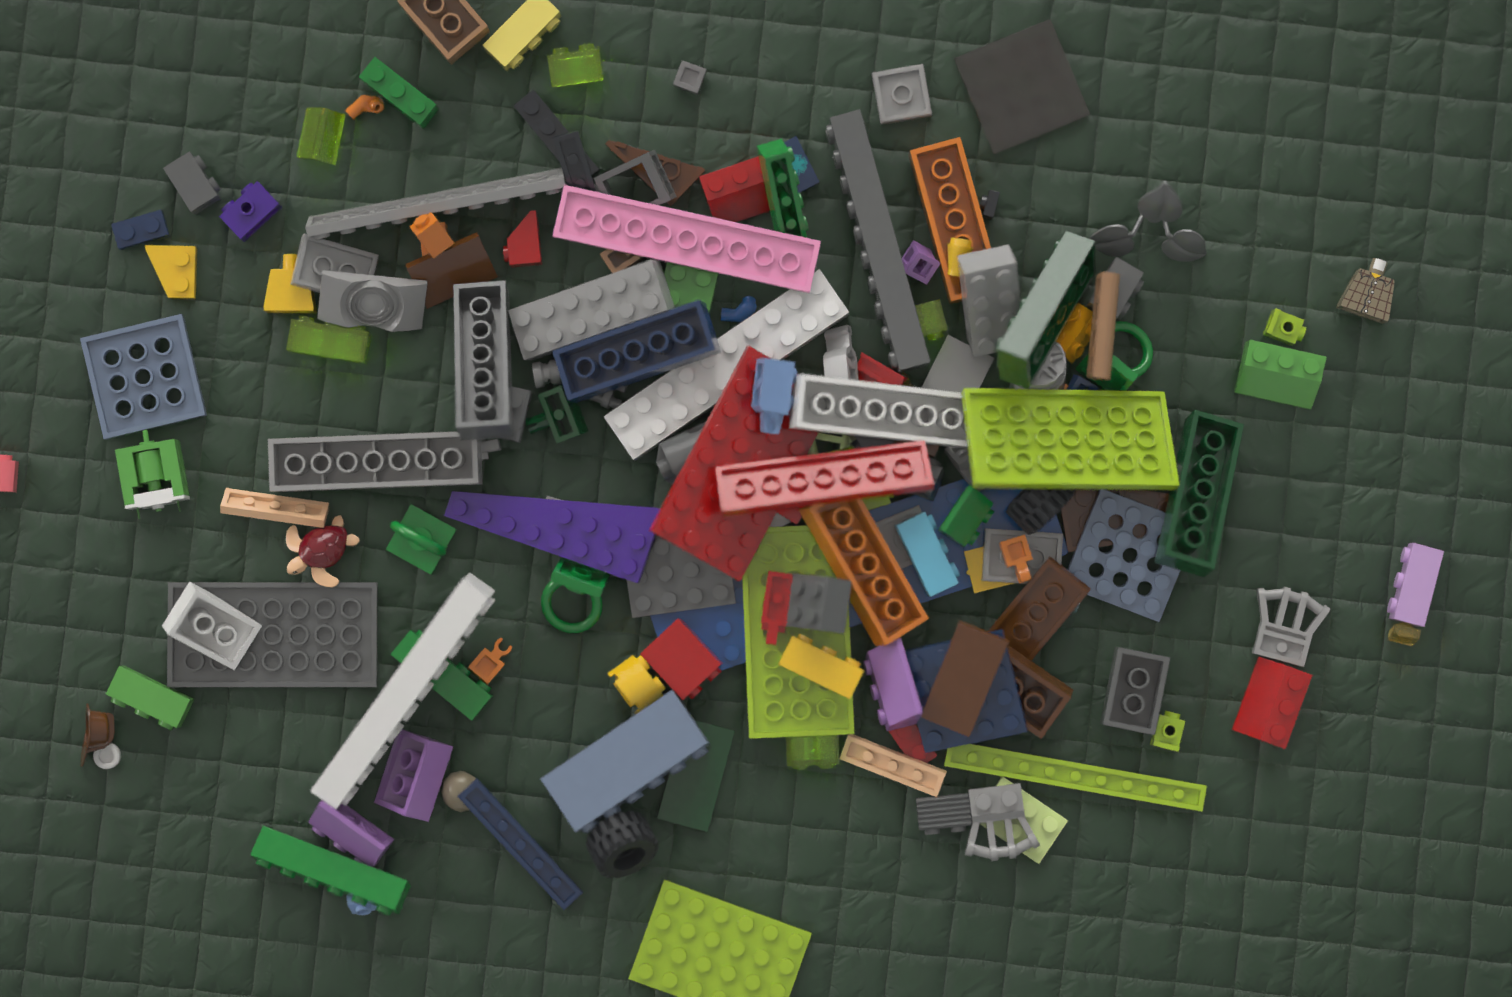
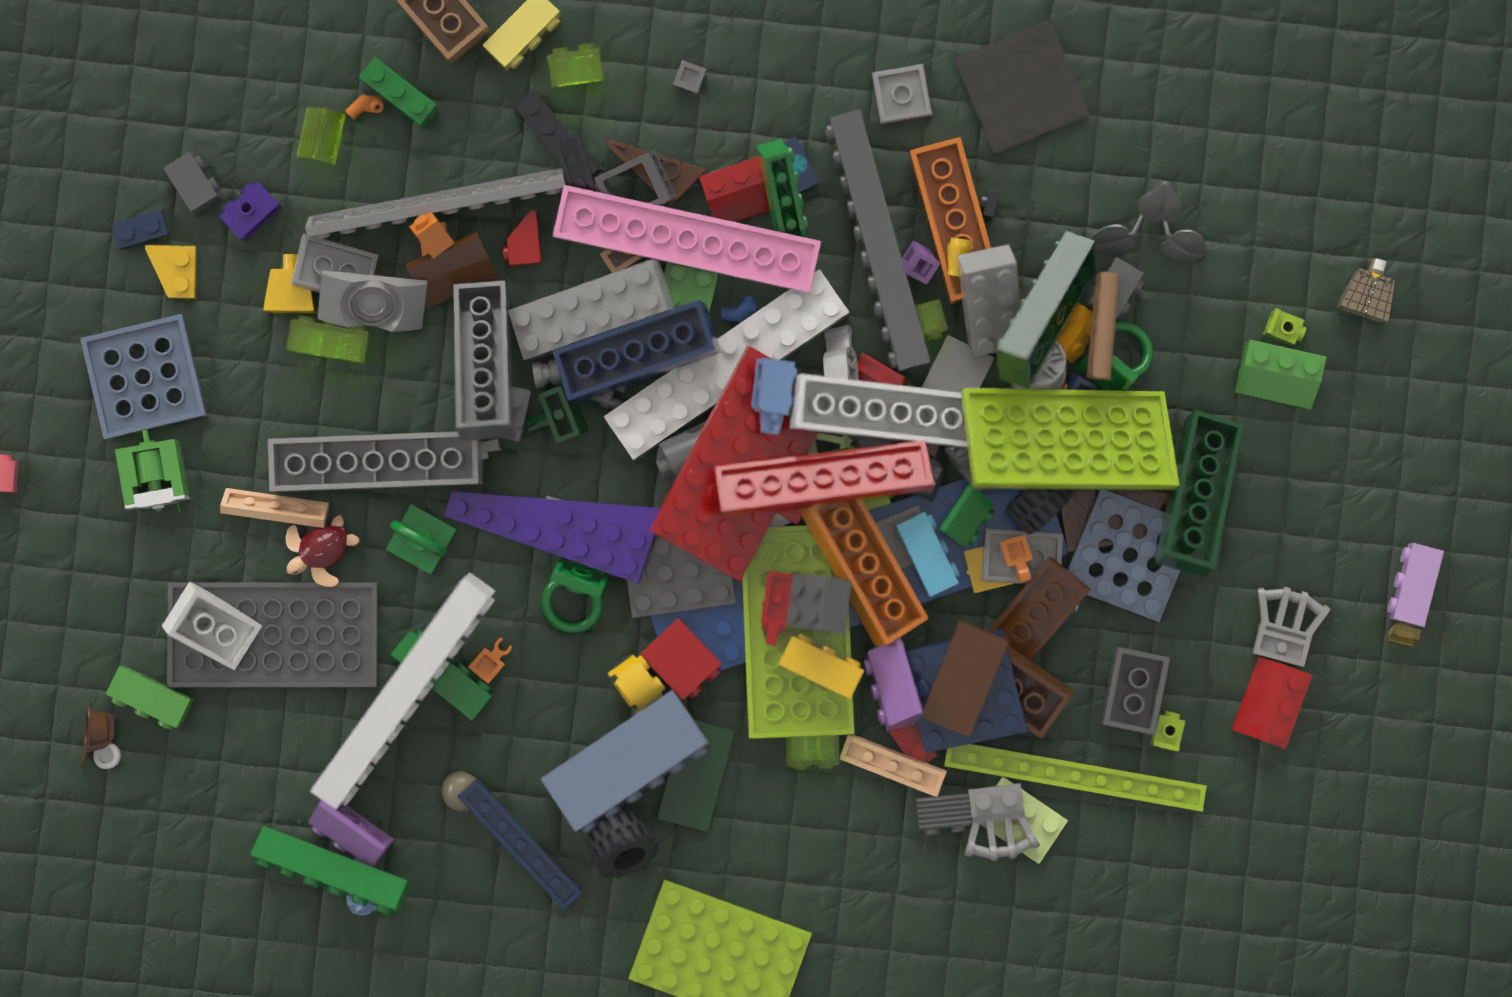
(413, 775): medium lavender slope -> none

